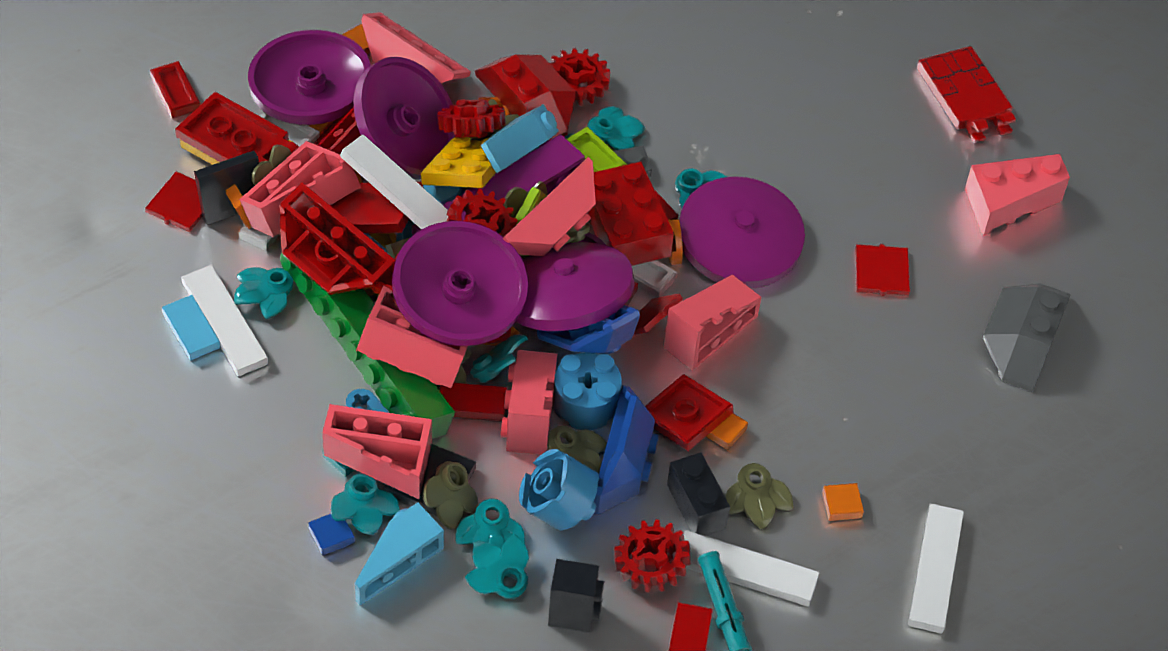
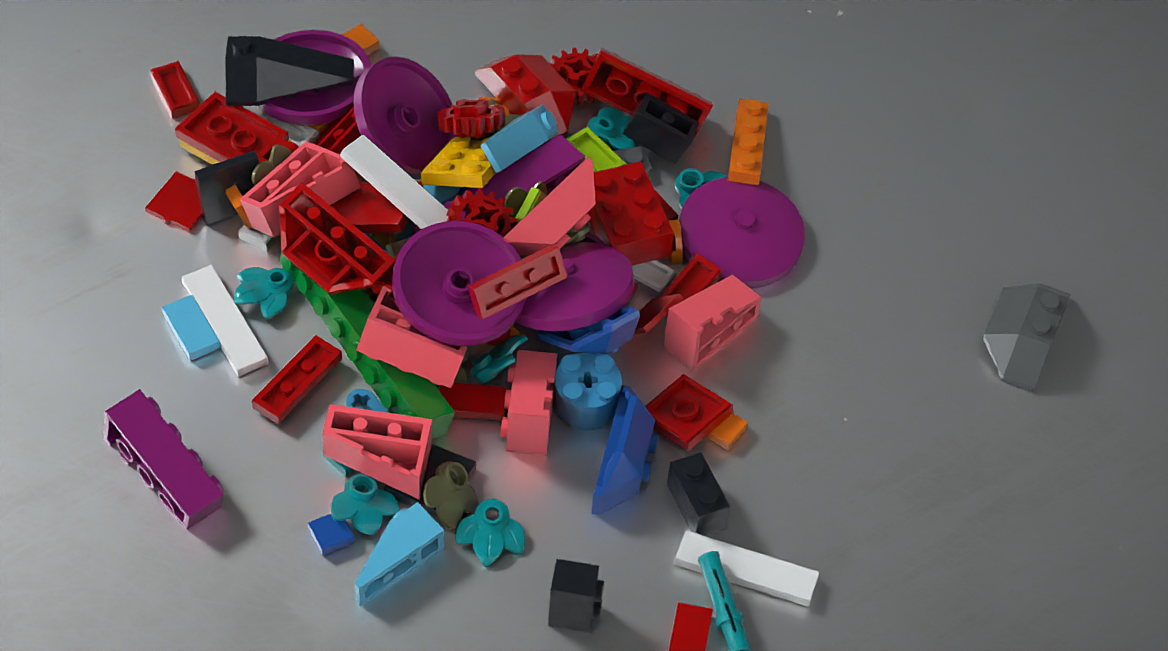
(162, 458): none -> magenta wedge
(270, 68): none -> black wedge
(296, 379): none -> red plate
(392, 40): coral wedge -> none
(496, 564): teal plate -> none
(517, 281): none -> red plate
(559, 490): dark azure brick -> none
(582, 446): olive plate -> none
(625, 83): none -> red slope
(652, 556): red gear -> none
(661, 128): none -> black brick
(694, 278): none -> red tile
(748, 142): none -> orange plate
(759, 499): olive plate -> none
(842, 502): orange tile -> none
(882, 270): red piece -> none
(935, 568): white tile -> none
(967, 92): red tile -> none
(1015, 187): coral wedge -> none

